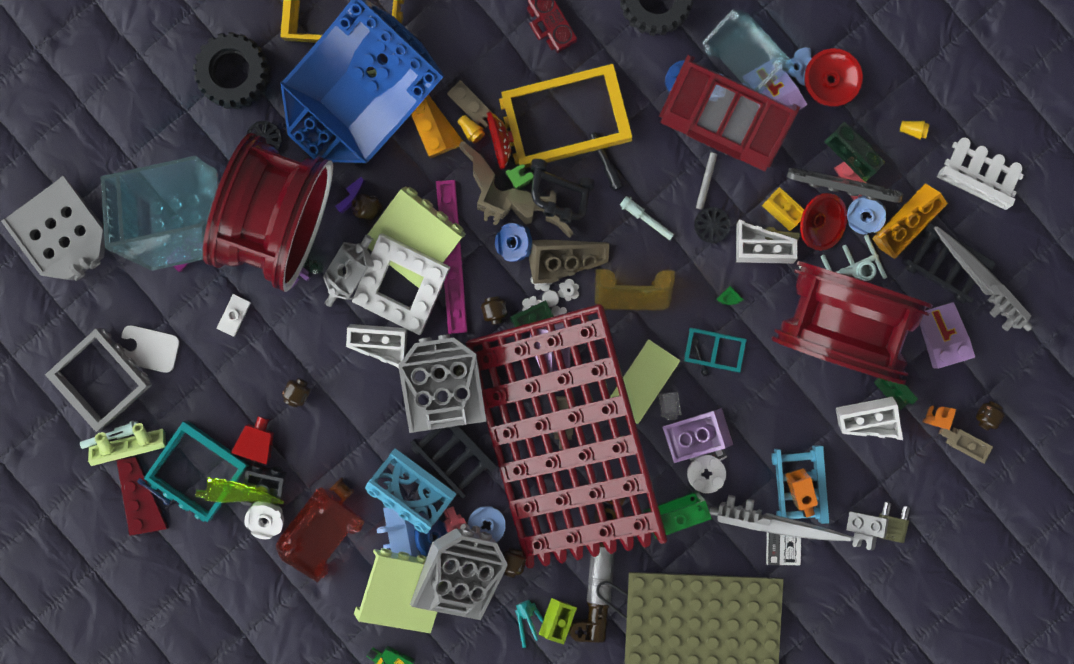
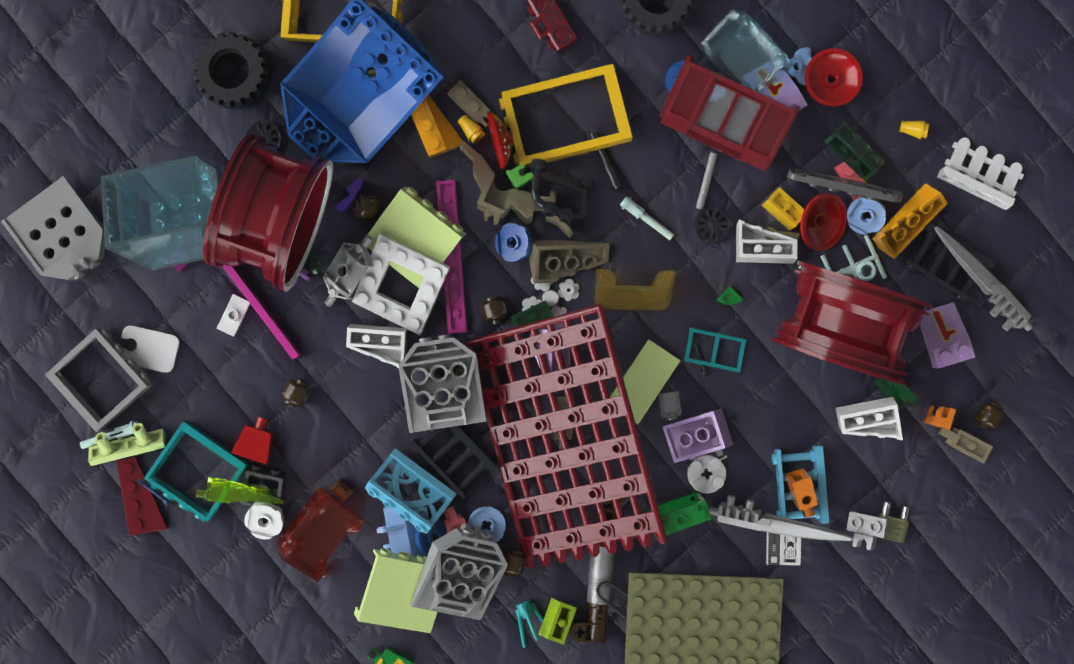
(262, 311): none -> dark pink tile

